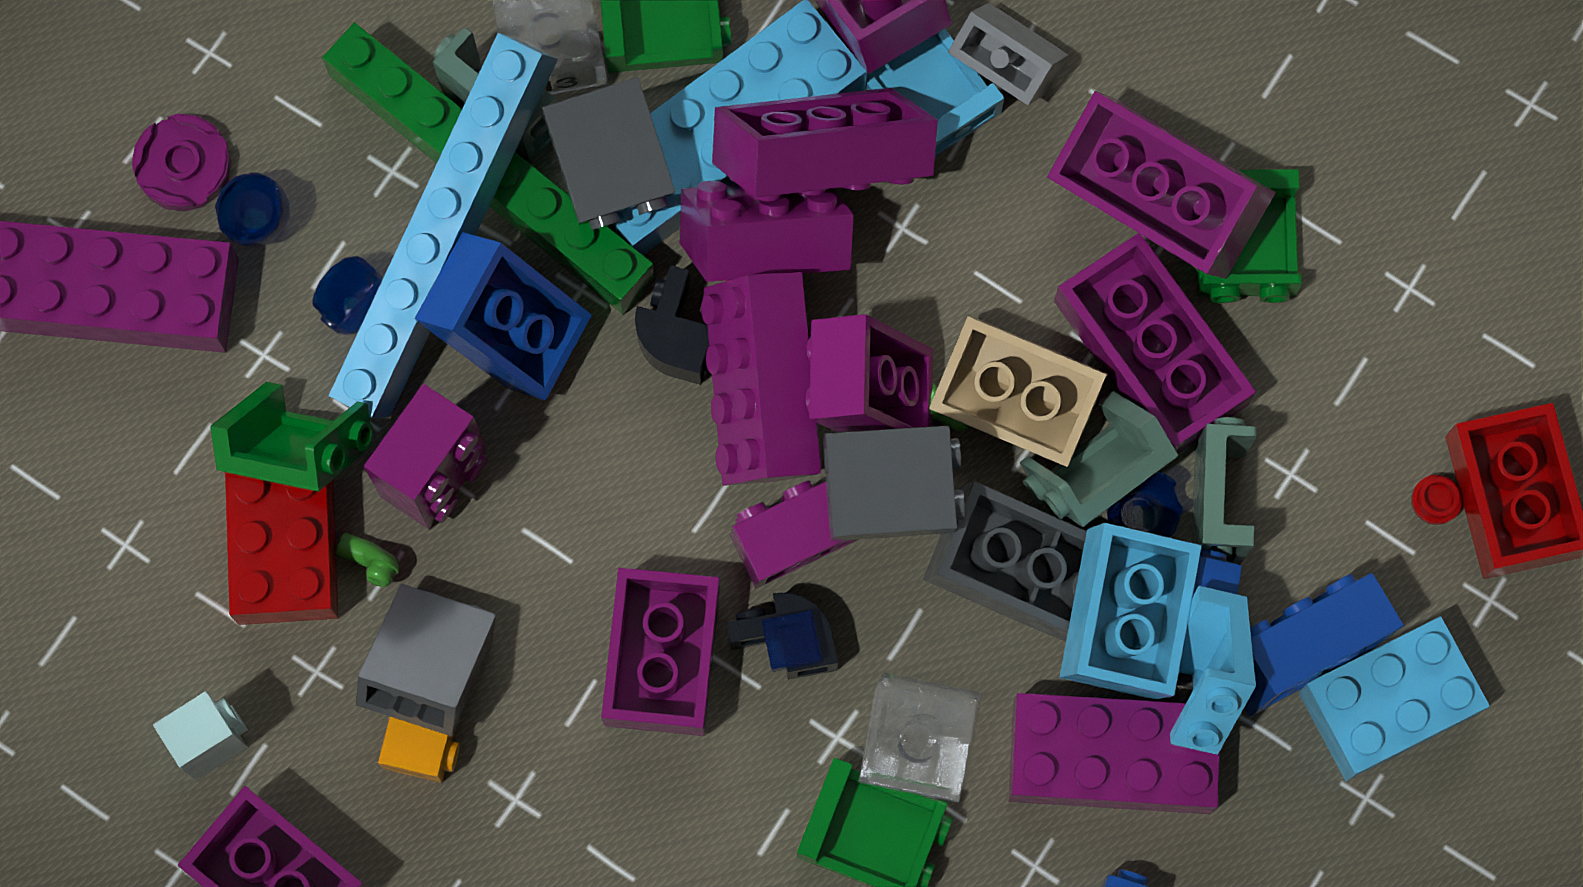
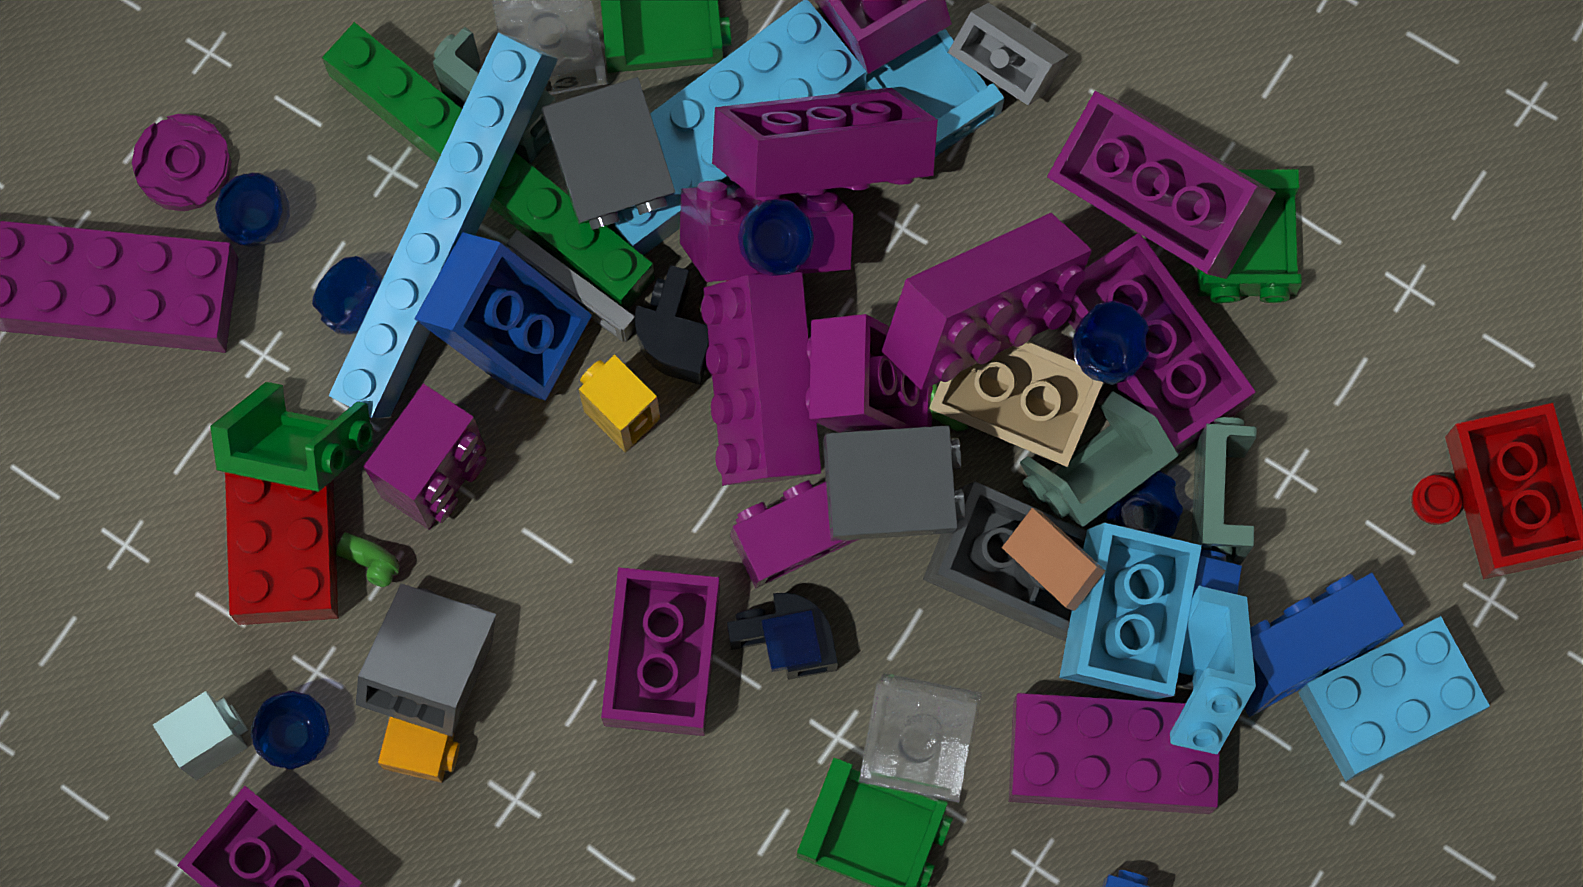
(290, 730): none -> clear blue hair
(603, 309): none -> light grey tile
(618, 402): none -> yellow brick
(775, 237): none -> clear blue hair
(986, 301): none -> magenta brick
(1053, 559): none -> nougat tile
(1110, 342): none -> clear blue hair

